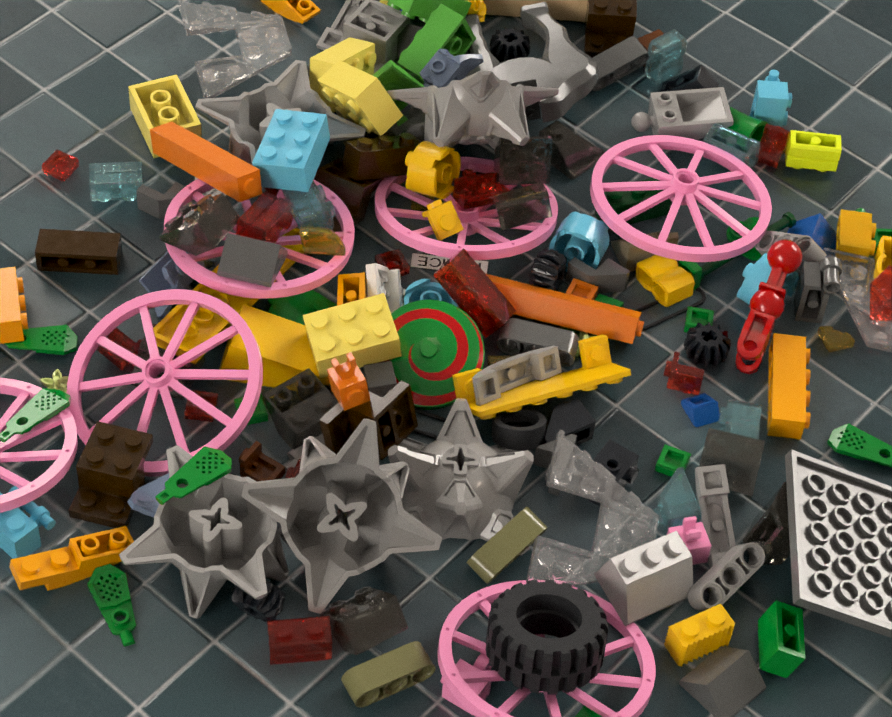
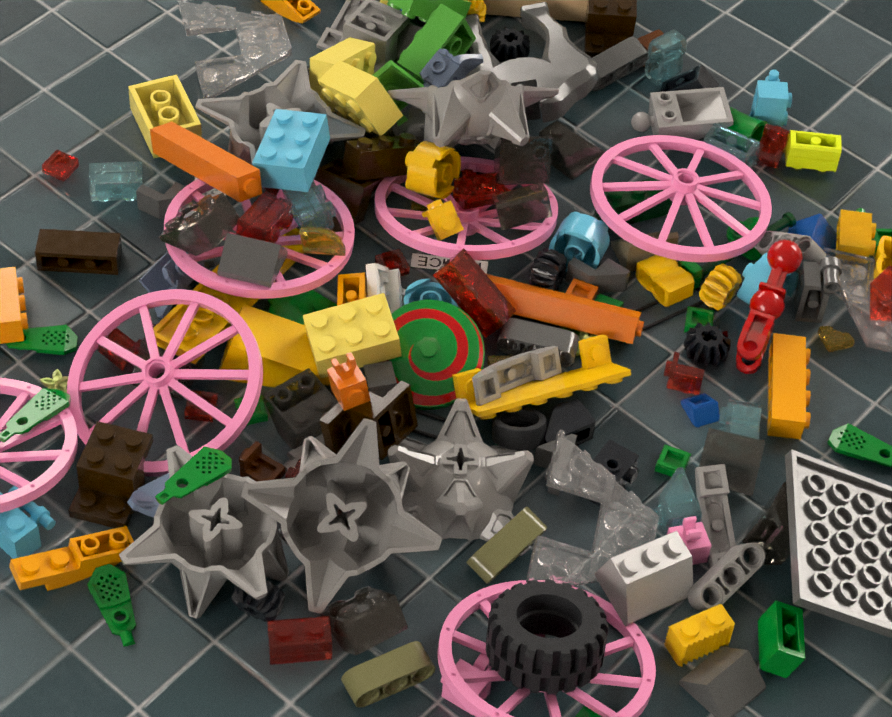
(720, 286): none -> yellow gear

